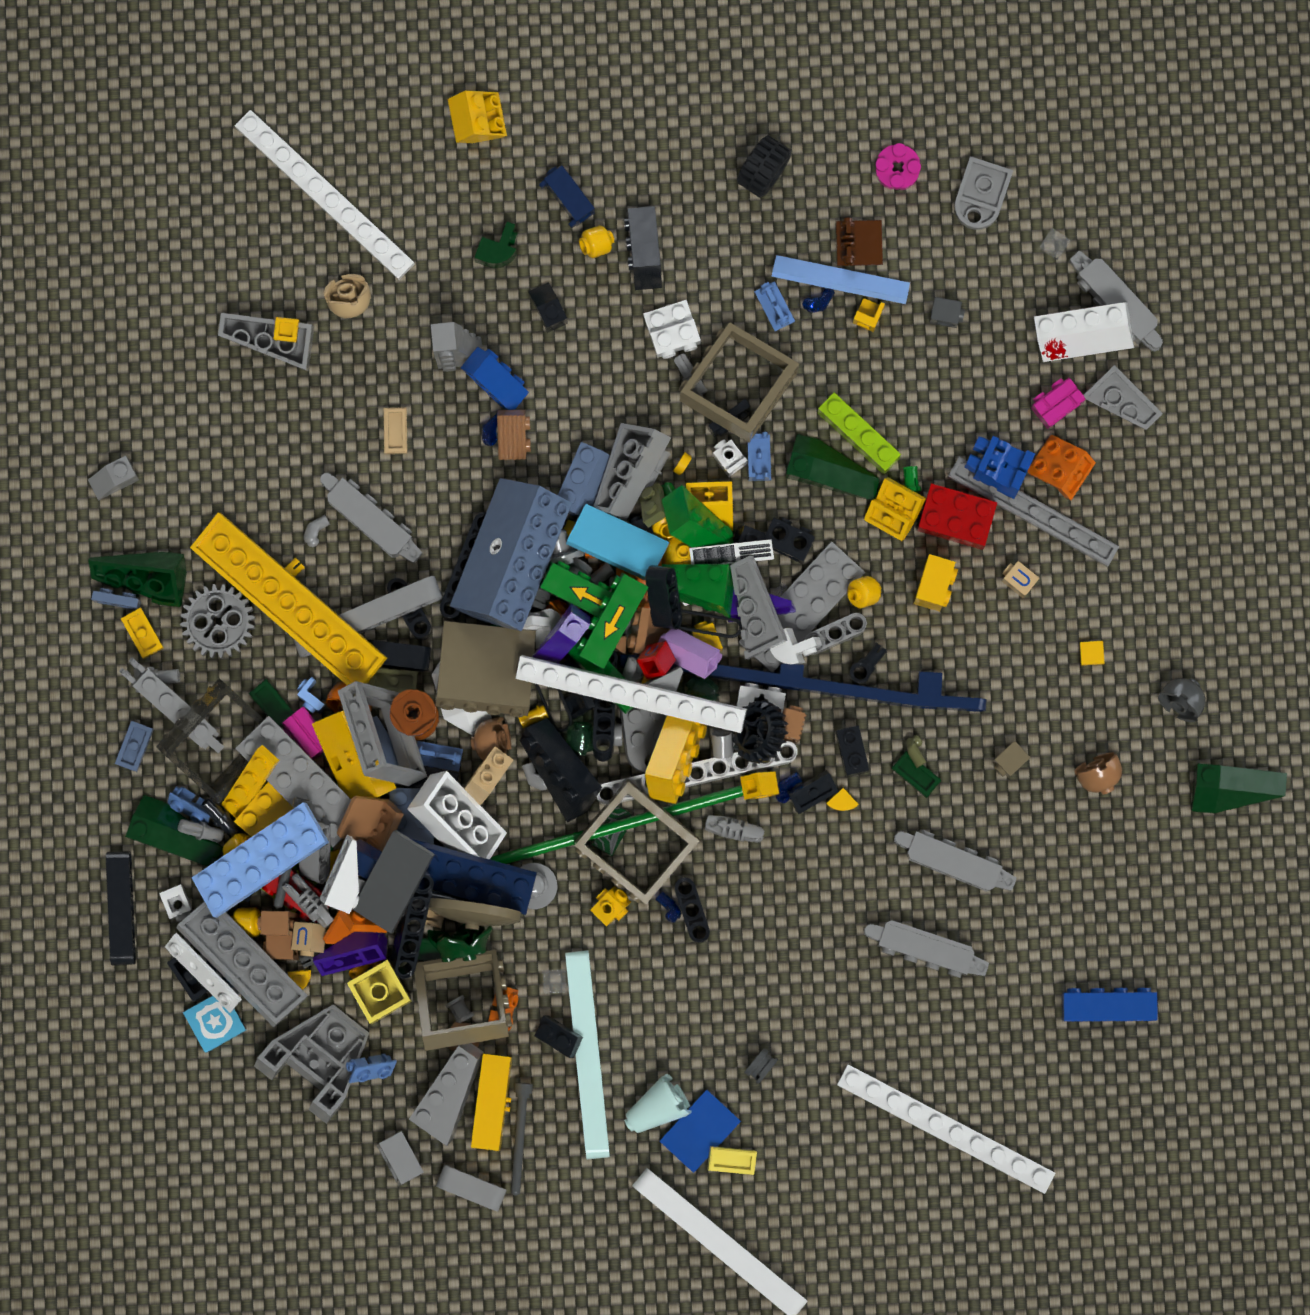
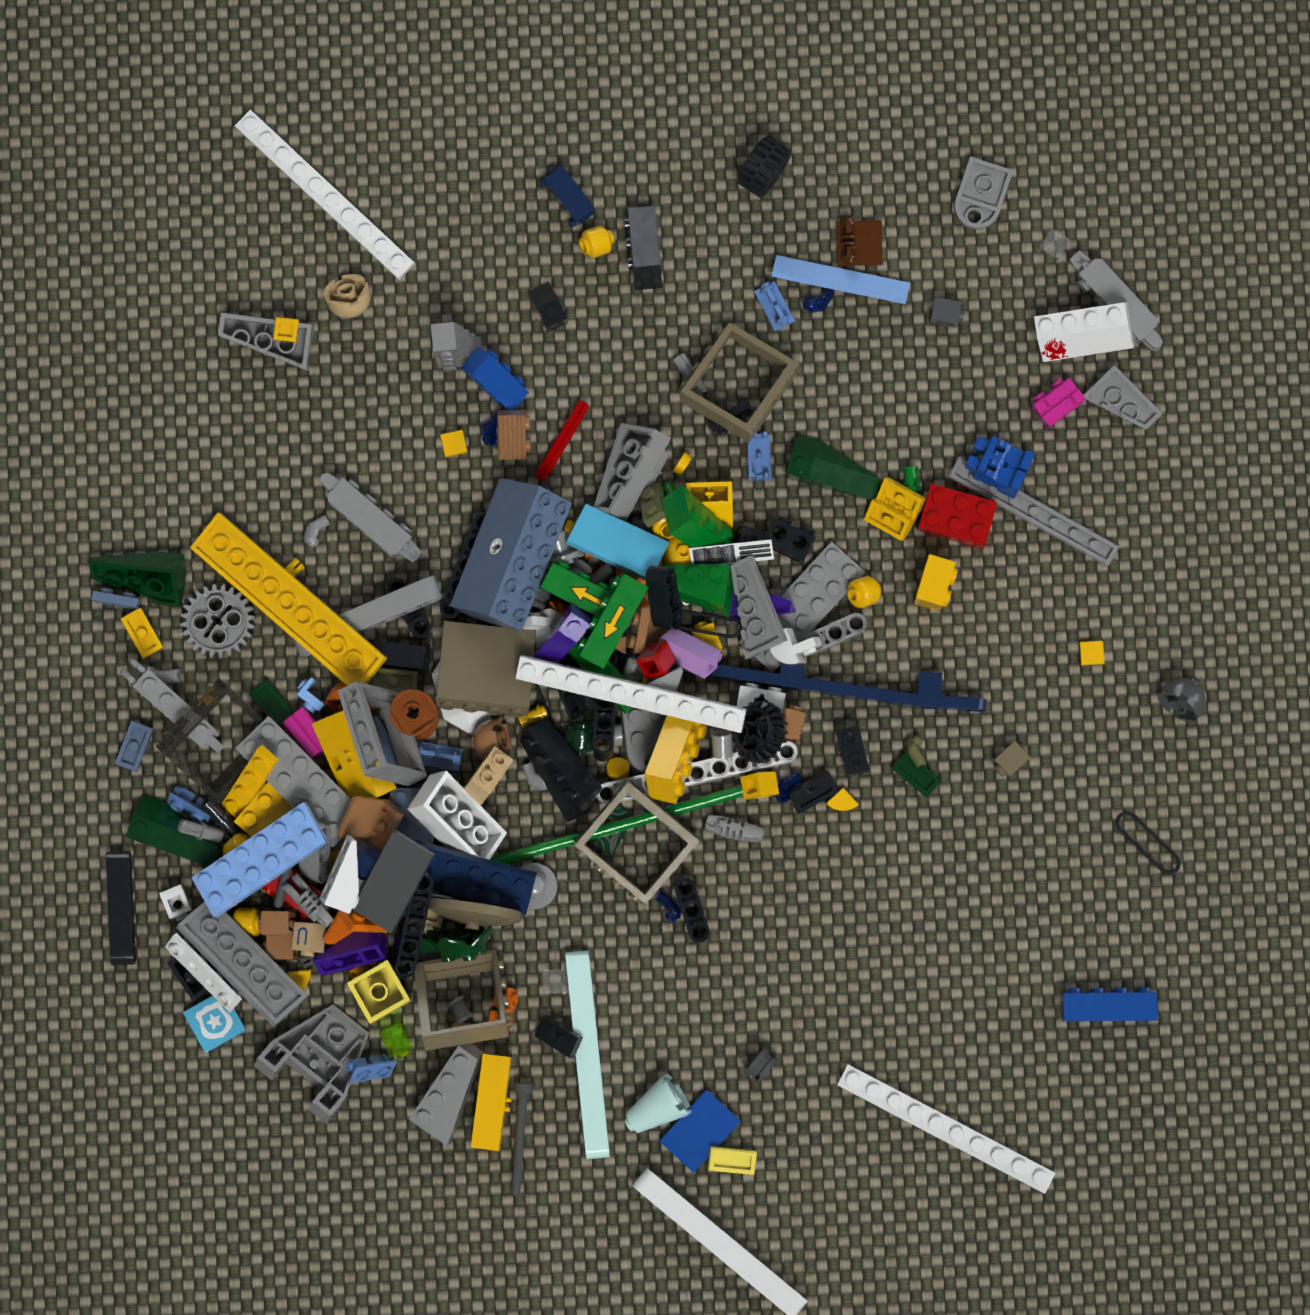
(113, 478): light grey slope -> none
(395, 431): tan tile -> none
(396, 1041): none -> clear neon green brick
(400, 1158): light grey hinge -> none
(454, 443): none -> yellow tile
(471, 1188): light grey beam -> none
(476, 116): yellow slope -> none
(498, 254): dark green brick -> none
(561, 441): none -> red axle
(584, 478): sand blue slope -> none
(611, 905): yellow brick -> none
(618, 768): none -> yellow tile
(672, 329): white plate -> none
(702, 688): clear green head -> none
(731, 465): white brick -> none
(859, 433): lime brick -> none
(867, 663): black pin -> none
(868, 314): yellow panel -> none
(900, 154): dark pink plate -> none
(926, 947): light grey hinge -> none
(954, 862): light grey hinge -> none
(1019, 578): tan brick -> none
(1062, 466): orange bracket -> none
(1100, 774): medium nougat cylinder -> none
(1141, 850): none -> black piece
(1228, 787): dark green wedge -> none

